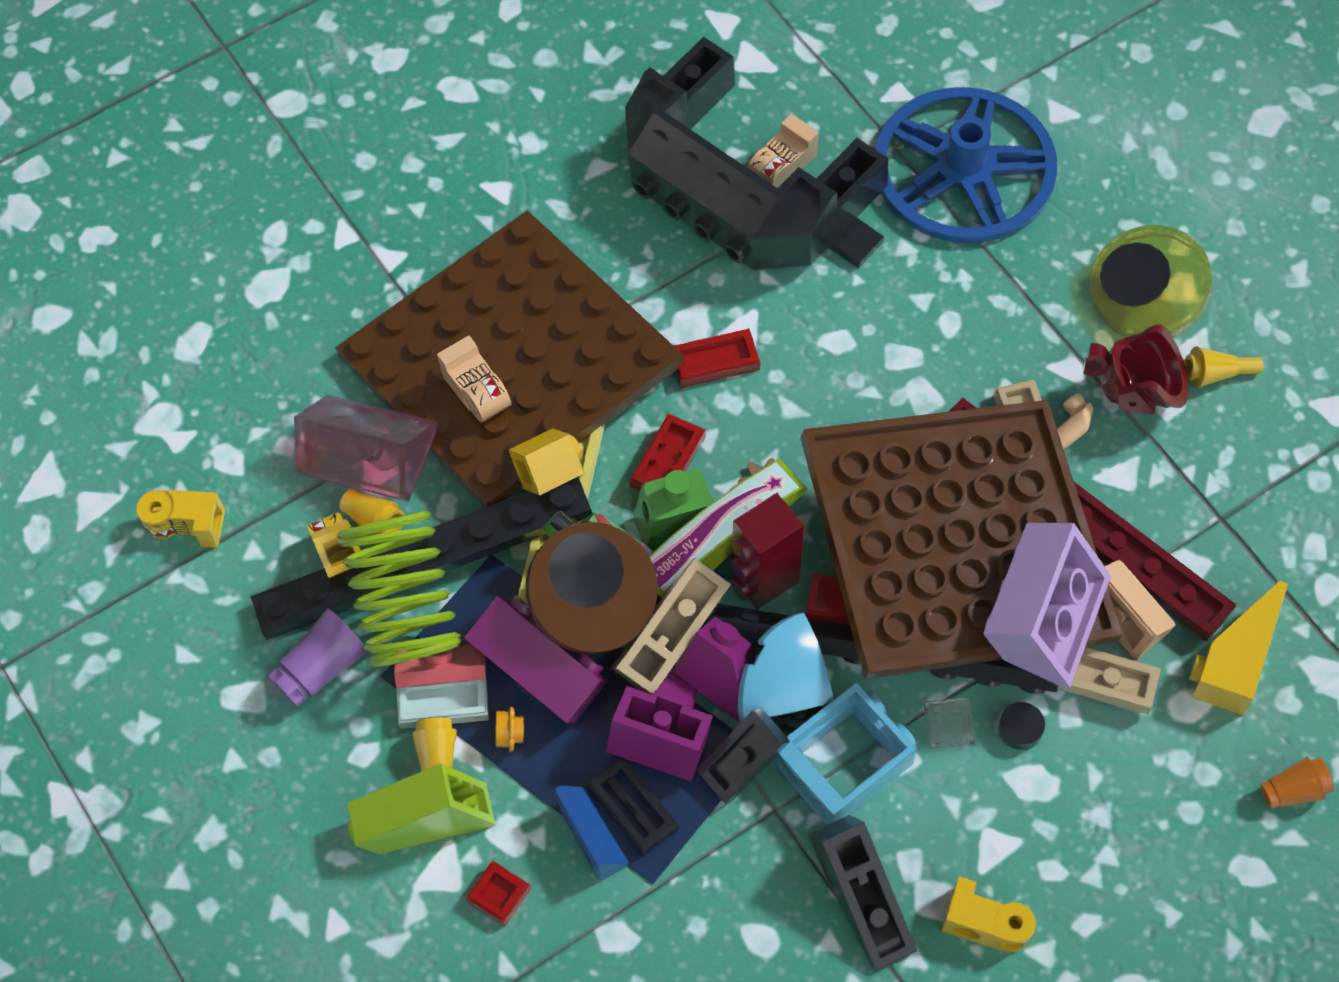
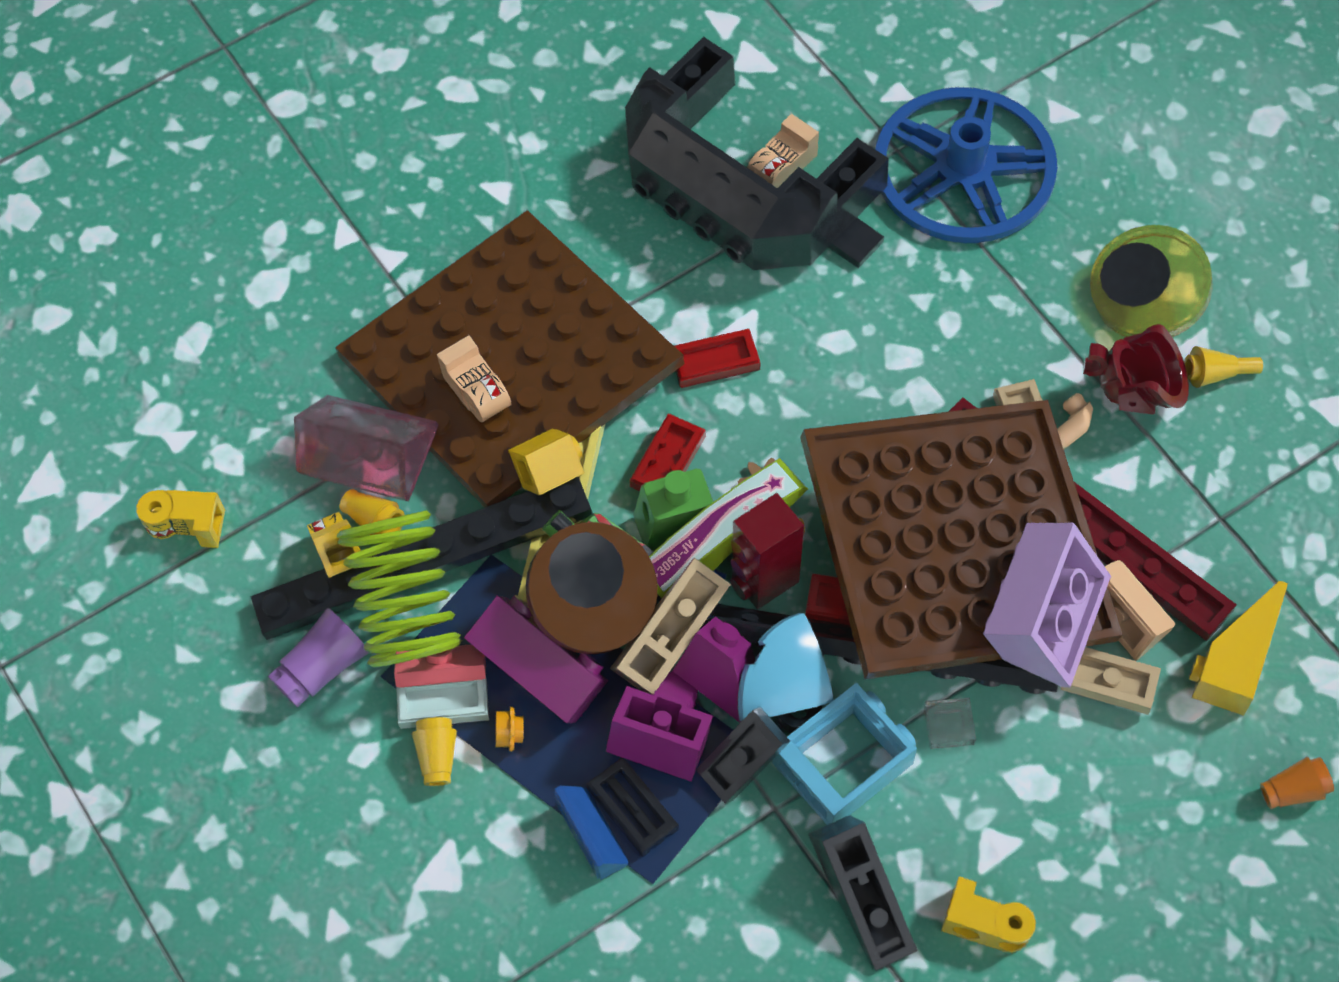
(420, 810): lime slope -> none
(498, 893): red tile -> none
(1021, 725): black tile -> none

